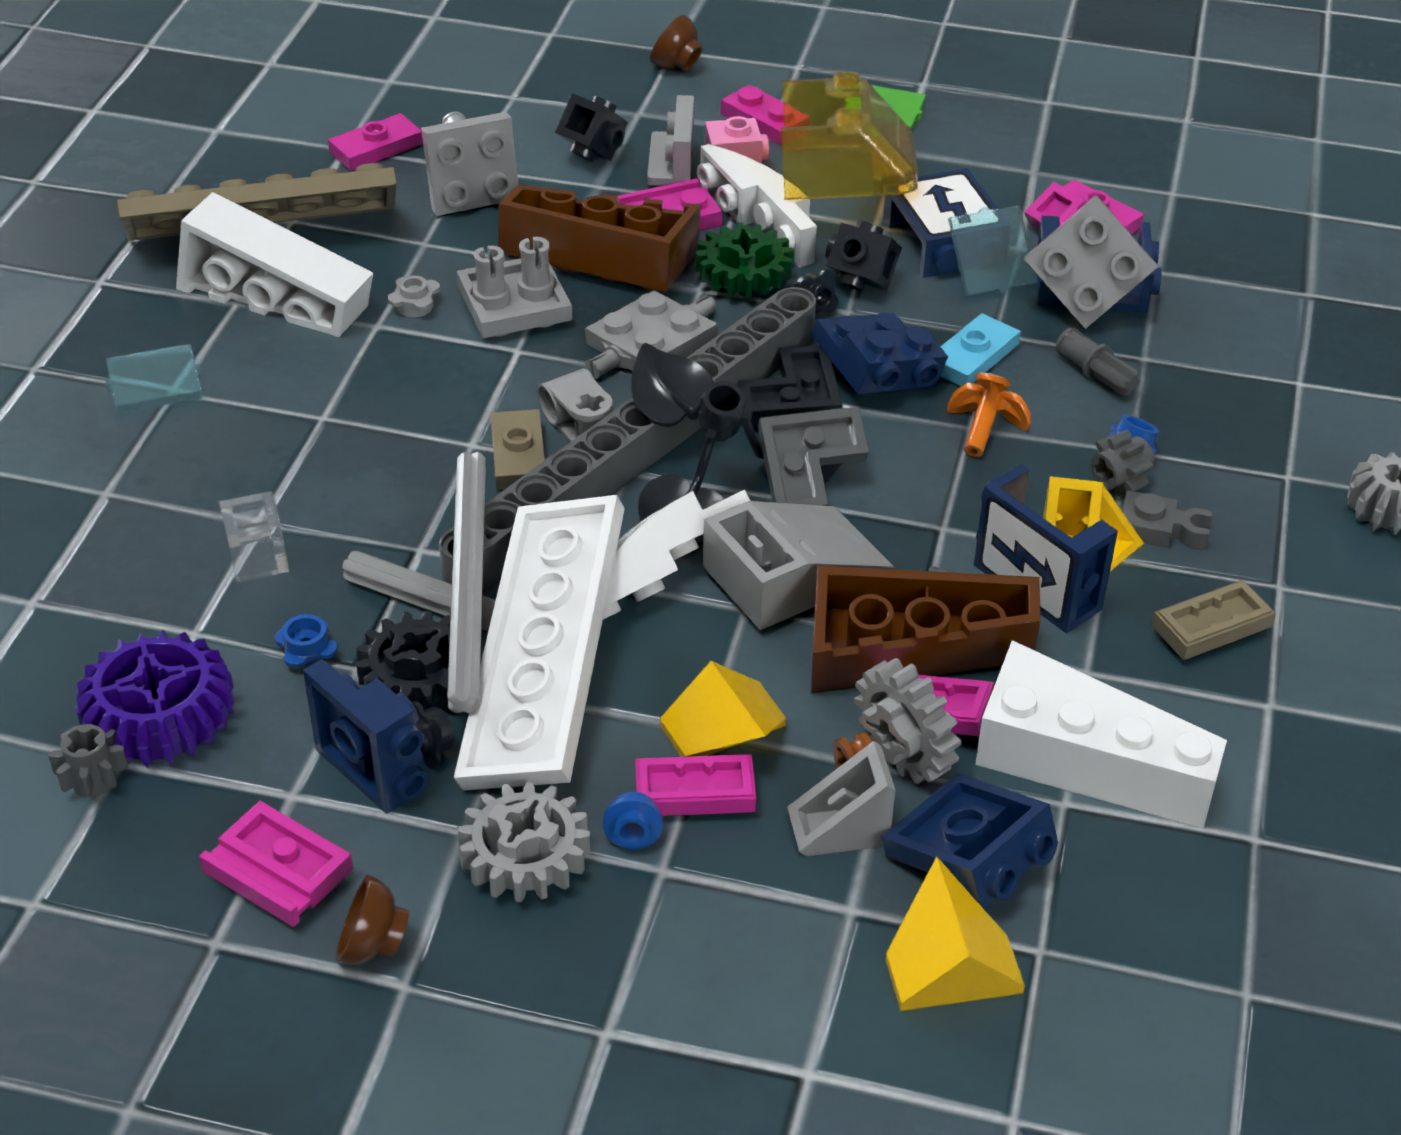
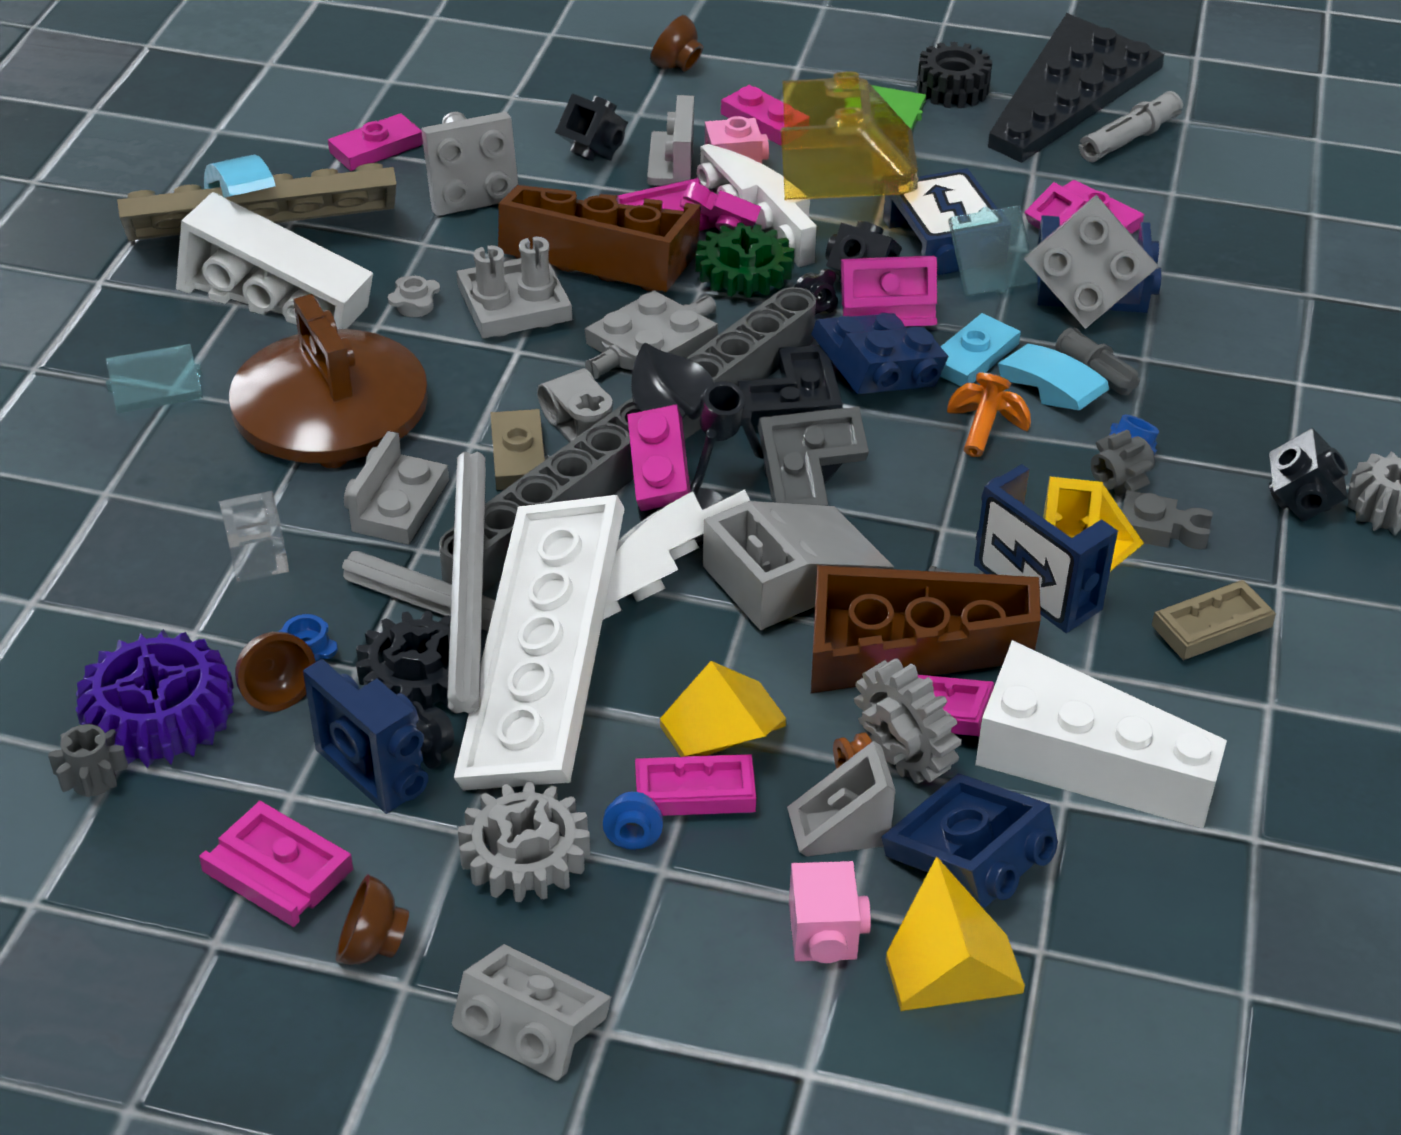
(238, 176): none -> medium azure slope
(272, 671): none -> reddish brown piece
(326, 391): none -> reddish brown bracket
(393, 492): none -> light grey bracket
(527, 1010): none -> light grey bracket
(658, 456): none -> dark pink plate
(721, 207): none -> dark pink plate
(826, 911): none -> bright pink brick
(891, 286): none -> dark pink plate
(954, 74): none -> black tyre
(1059, 377): none -> medium azure slope
(1068, 83): none -> black wing
(1142, 120): none -> light grey pin
(1307, 475): none -> black brick

